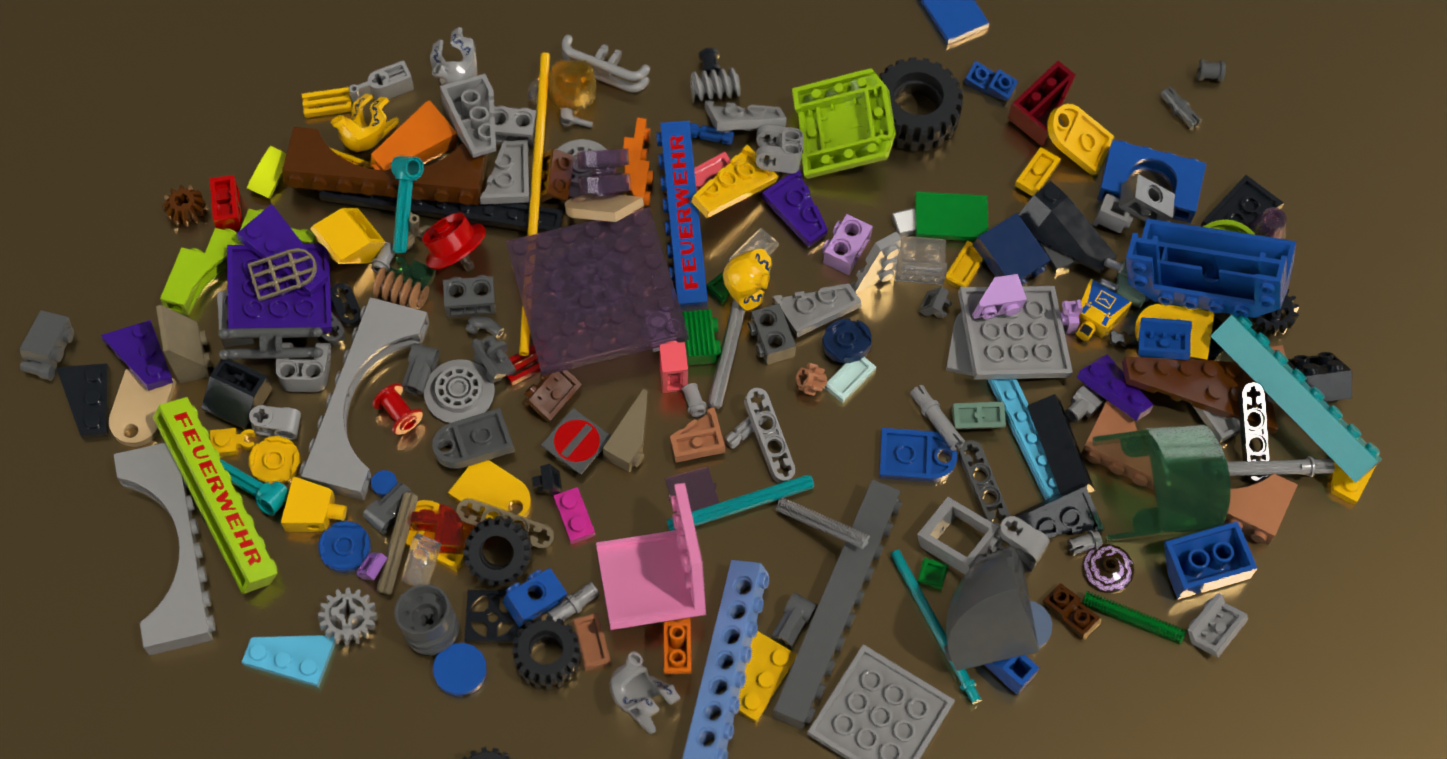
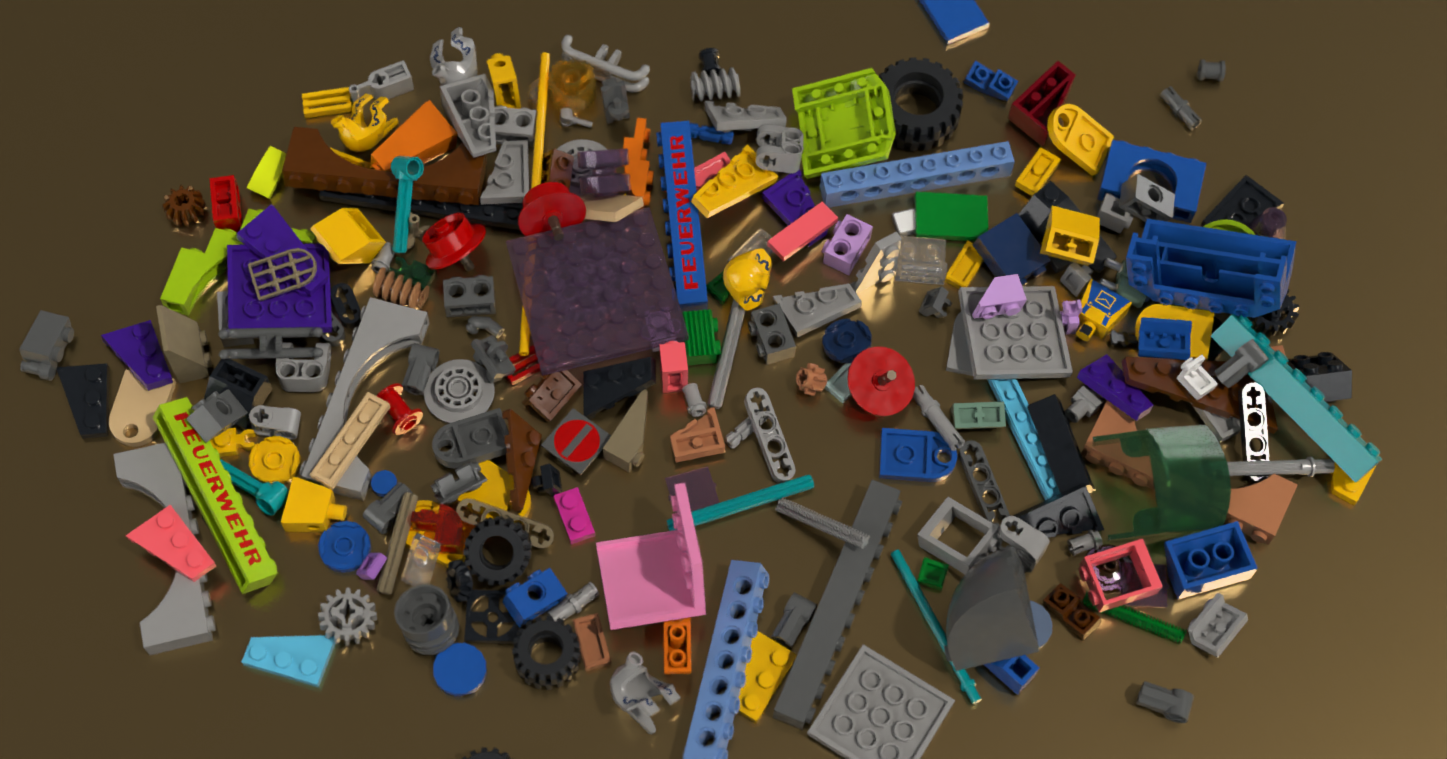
(174, 543): none -> coral wing
(216, 414): none -> dark grey brick
(350, 440): none -> tan tile
(459, 580): none -> black gear
(469, 479): none -> dark grey hinge
(500, 72): none -> yellow torso
(521, 455): none -> reddish brown wing
(550, 208): none -> red piece
(612, 383): none -> black wing
(614, 100): none -> dark grey hips
(802, 231): none -> coral tile
(881, 381): none -> red piece
(916, 174): none -> medium blue brick
(1071, 236): none -> yellow slope
(1076, 278): none -> light grey tile
(1131, 582): none -> piece
(1142, 564): none -> coral window
(1173, 703): none -> dark grey piece
(1195, 378): none -> white bracket
(1246, 359): none -> dark grey piece

